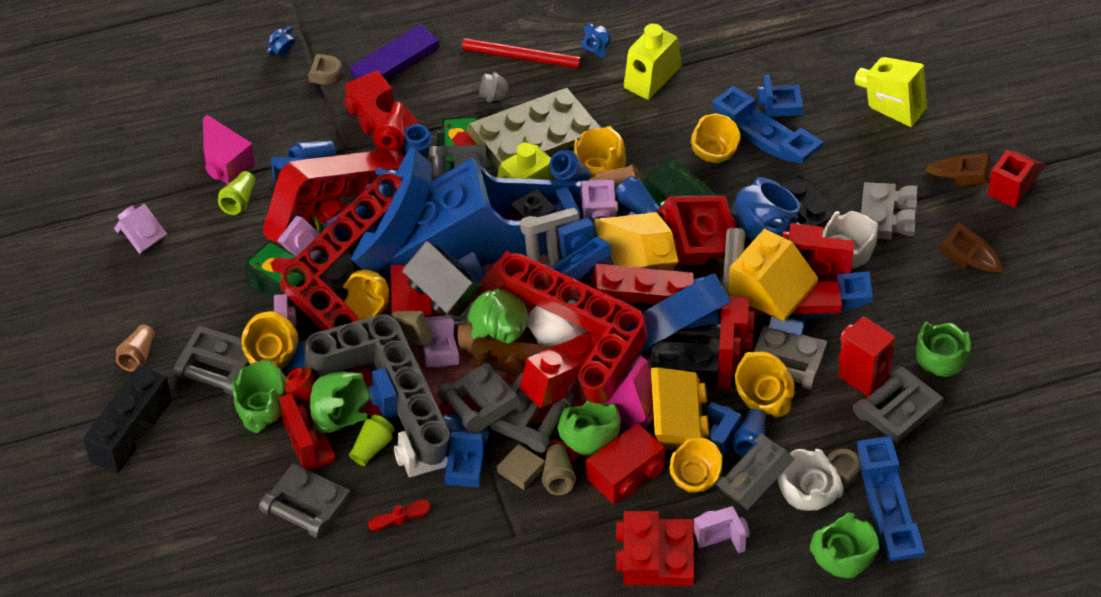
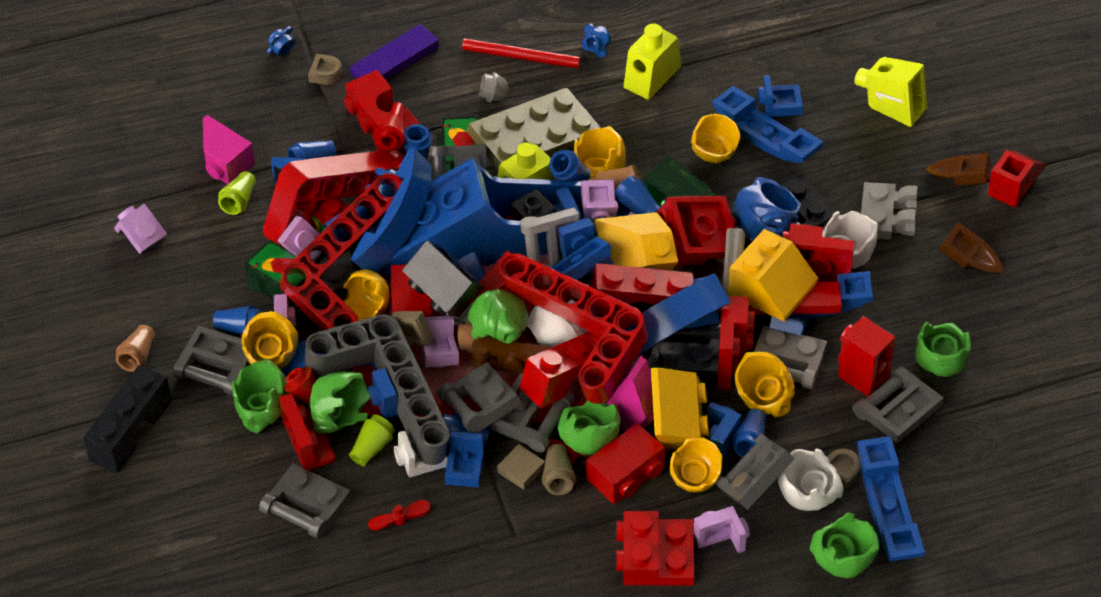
(234, 319): none -> blue cone

